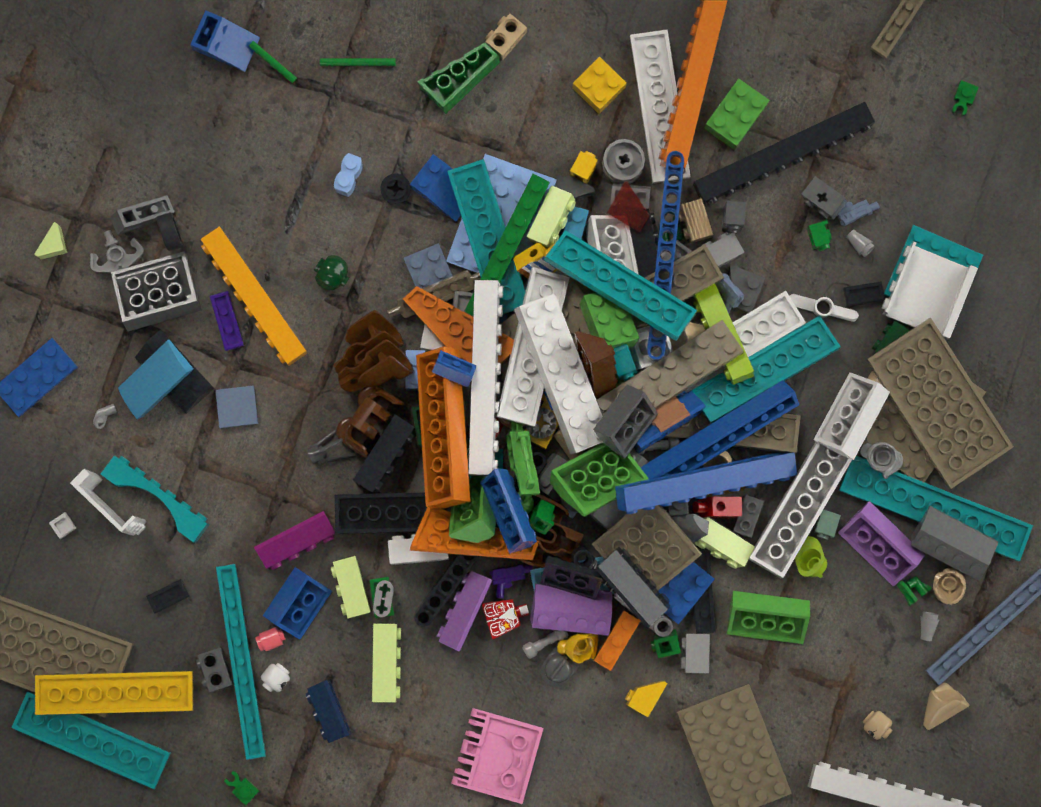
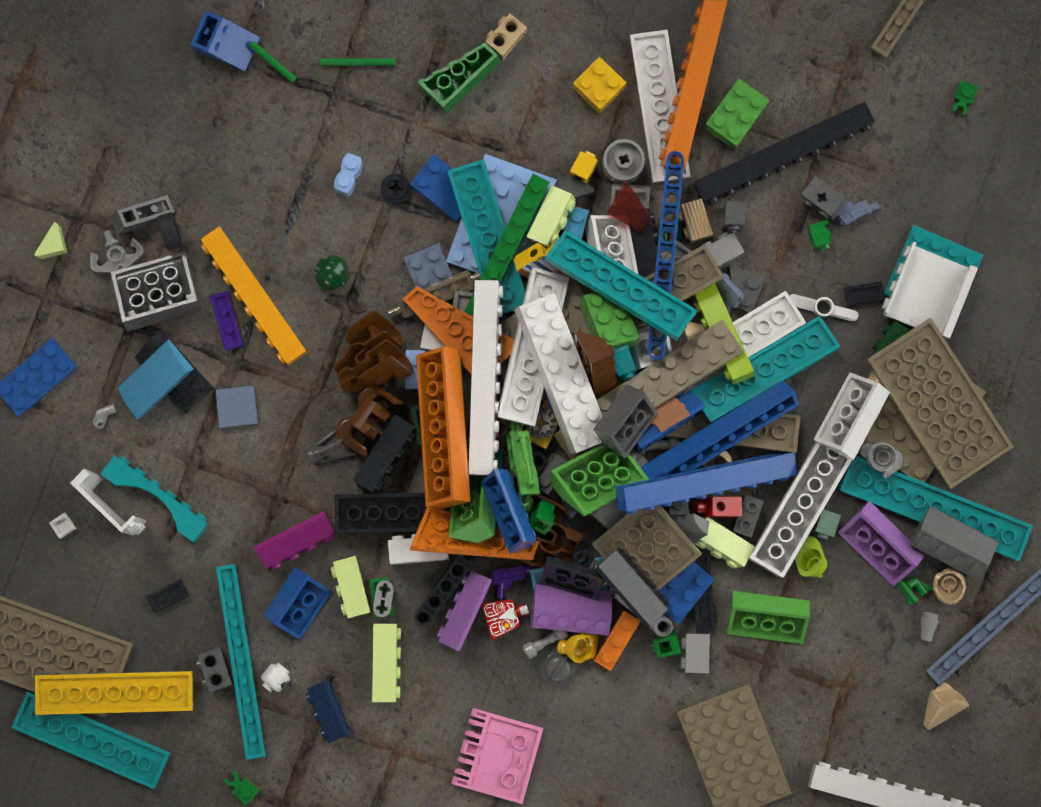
(270, 639): coral brick -> none
(454, 368): blue slope -> none
(645, 697): yellow slope -> none
(860, 243): light grey cone -> none
(878, 725): tan head -> none

